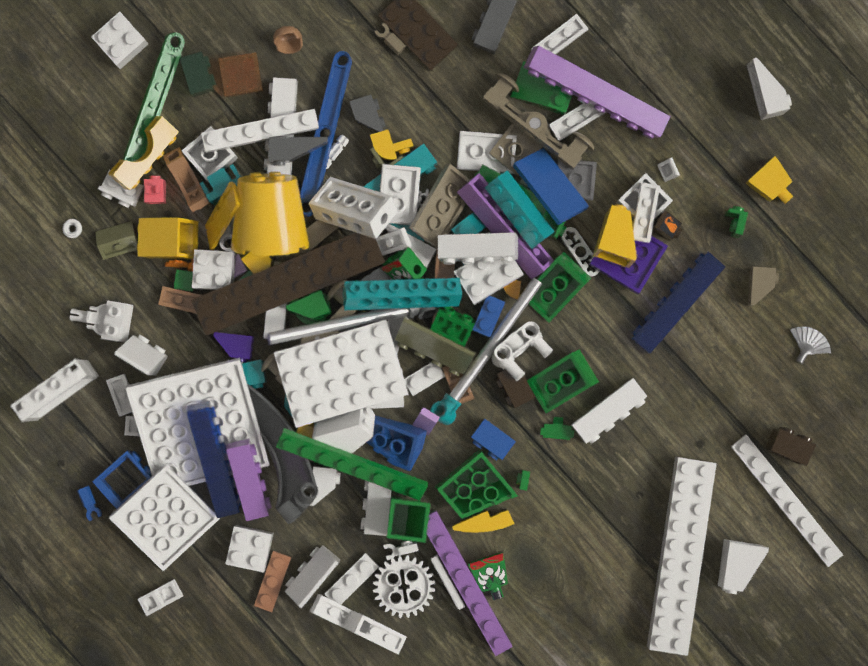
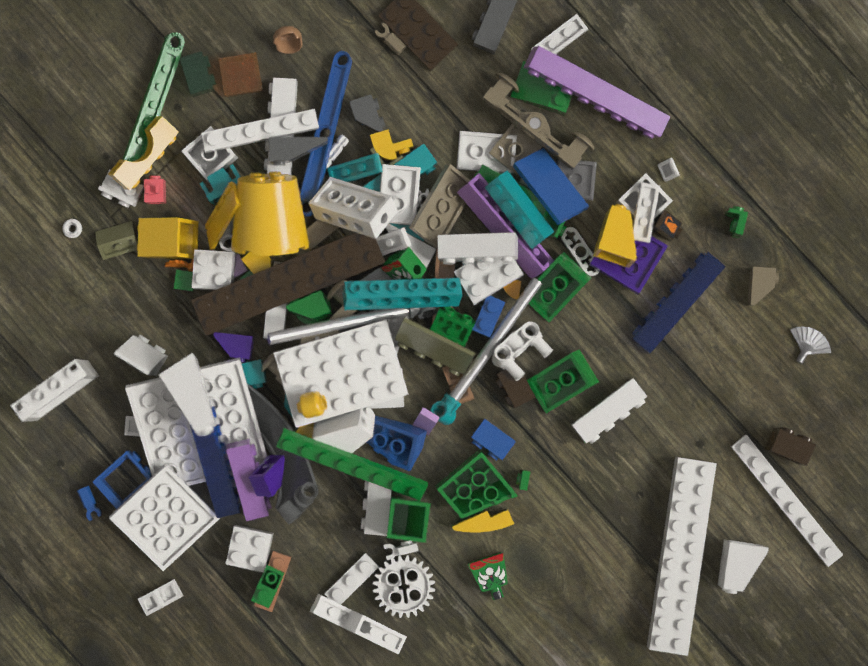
(110, 320): white brick -> none
(118, 392): white plate -> none
(119, 40): white brick -> none
(177, 299): medium nougat plate -> none
(186, 179): medium nougat arch -> none
(189, 391): none -> white slope
(268, 476): none -> dark purple slope
(268, 586): none -> green slope
(311, 575): white slope -> none
(312, 404): none -> yellow head
(326, 481): white slope -> none
(356, 168): none -> teal tile
(423, 378): white plate -> none
(447, 582): white tile -> none
(467, 585): medium lavender brick -> none
(469, 225): teal slope -> none
(557, 430): green piece -> none
(574, 120): white plate -> none
(768, 92): white slope -> none
(771, 181): yellow torso -> none

